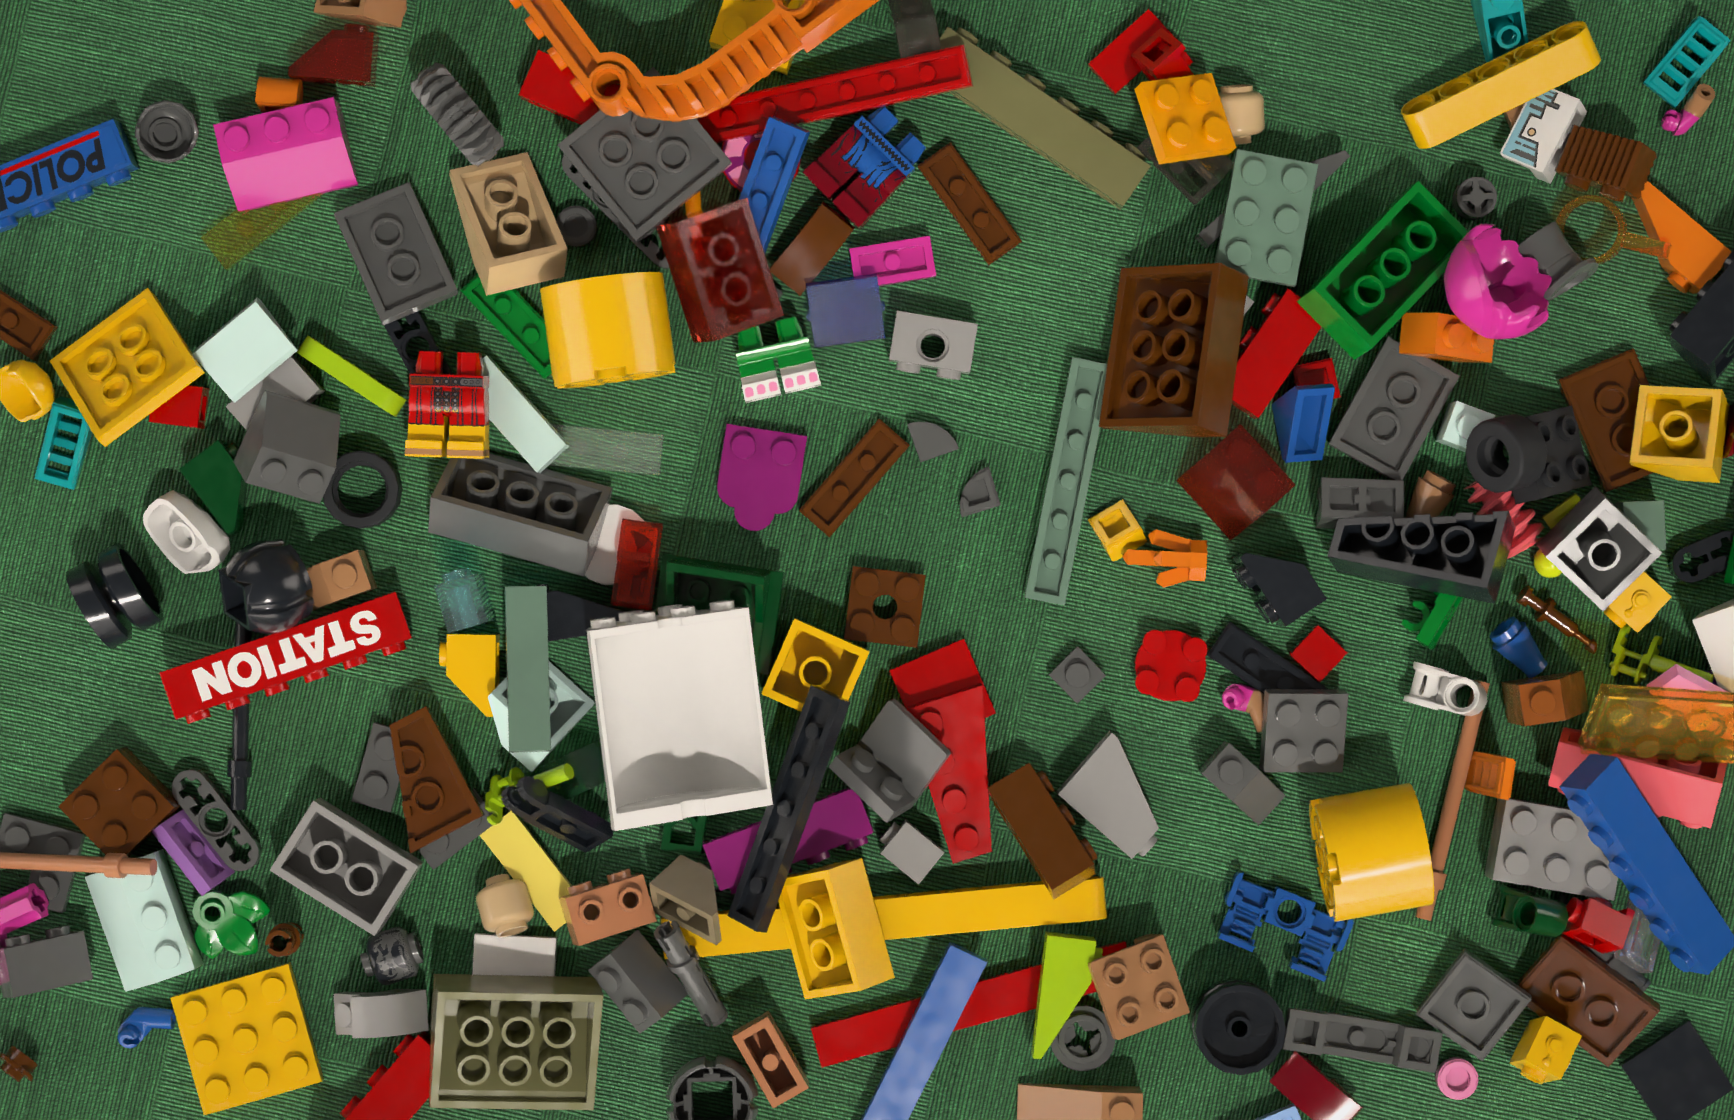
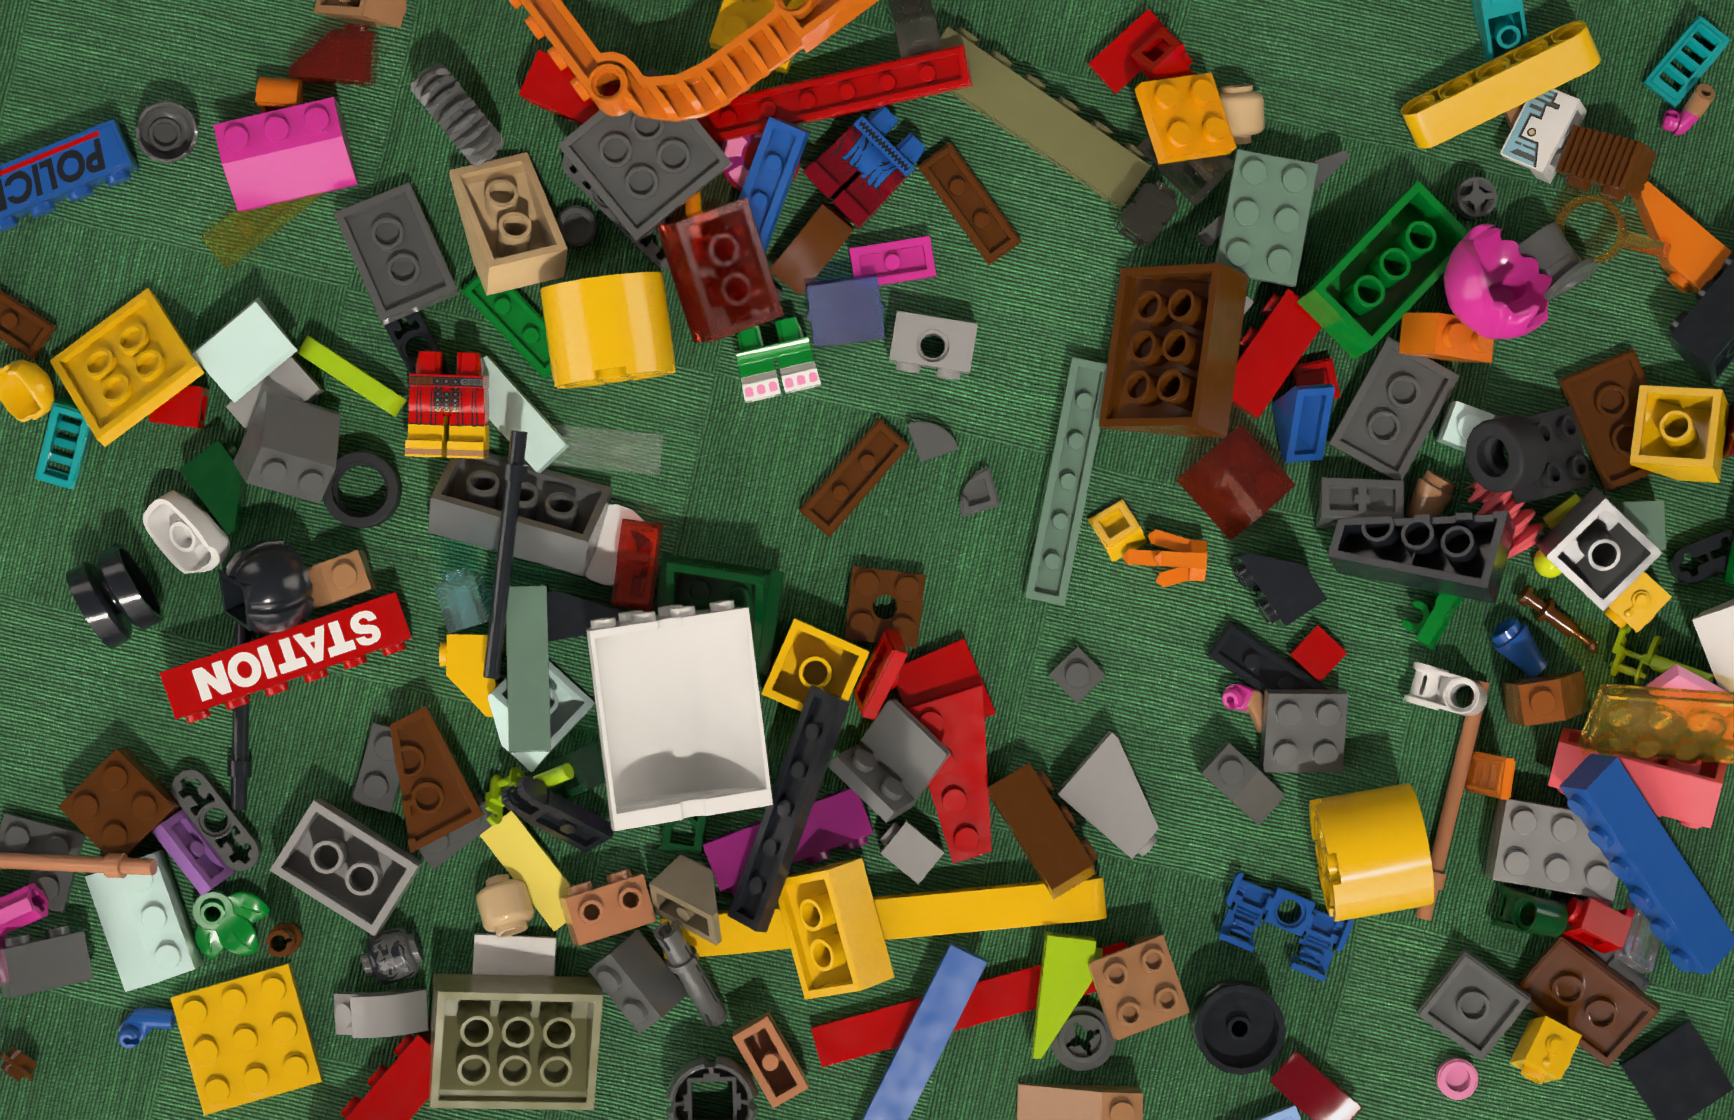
(514, 473): none -> black bar
(760, 473): magenta plate -> none
(880, 674): none -> red plate
(1147, 214): none -> clear smoke brick
(1170, 665): red piece -> none
(1362, 1039): dark grey slope -> none

